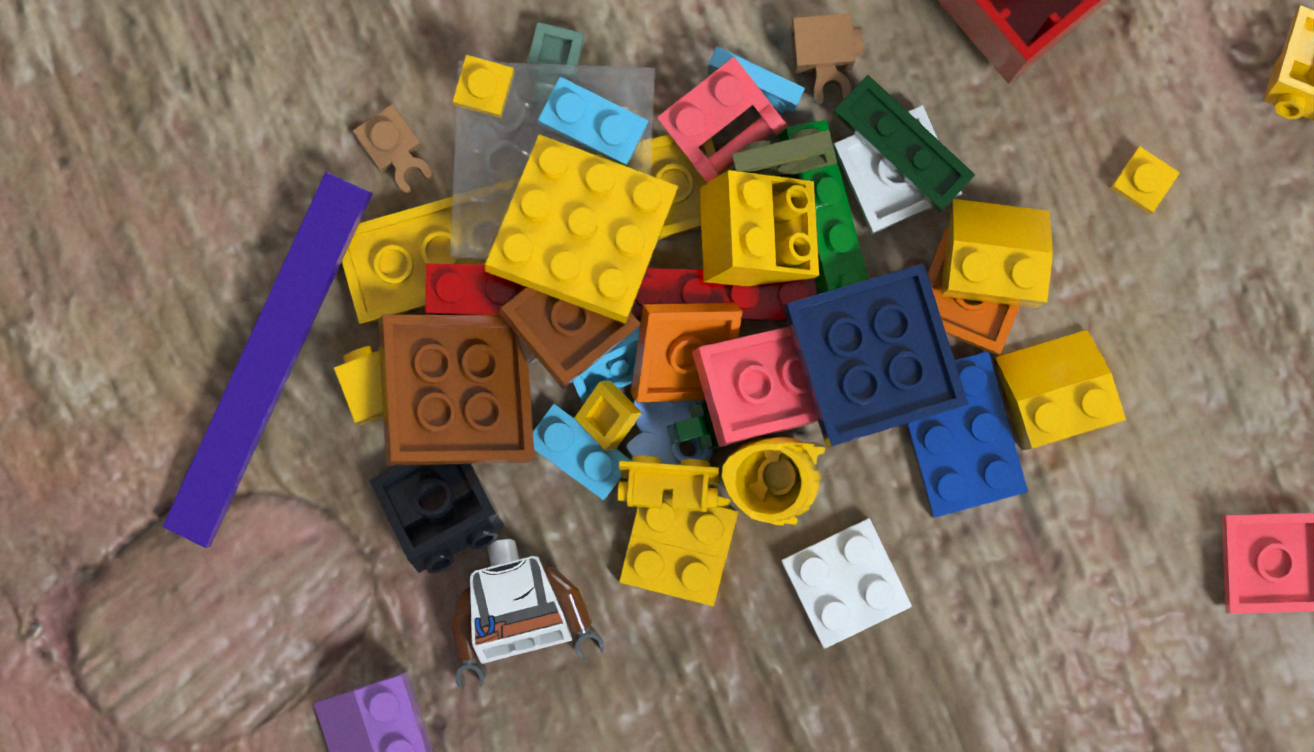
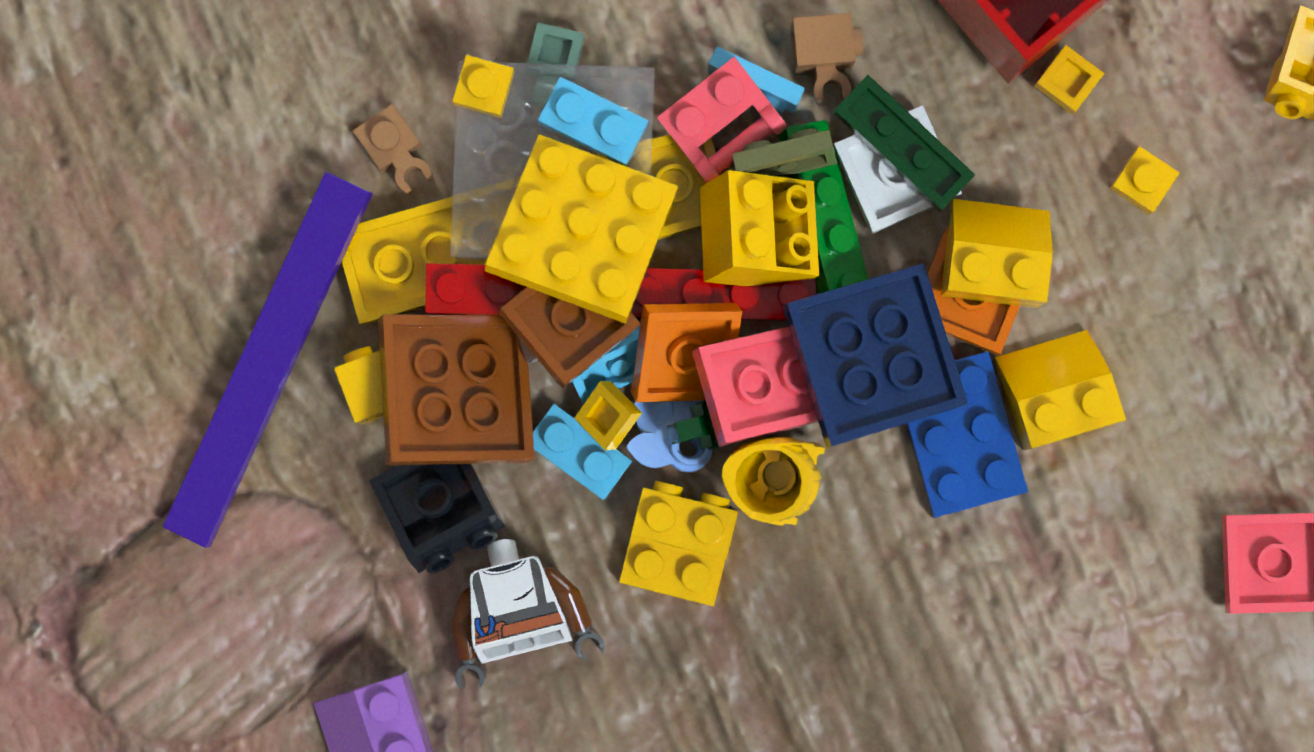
(650, 479): yellow hinge -> none
(846, 583): white plate -> none
(1069, 79): none -> yellow plate

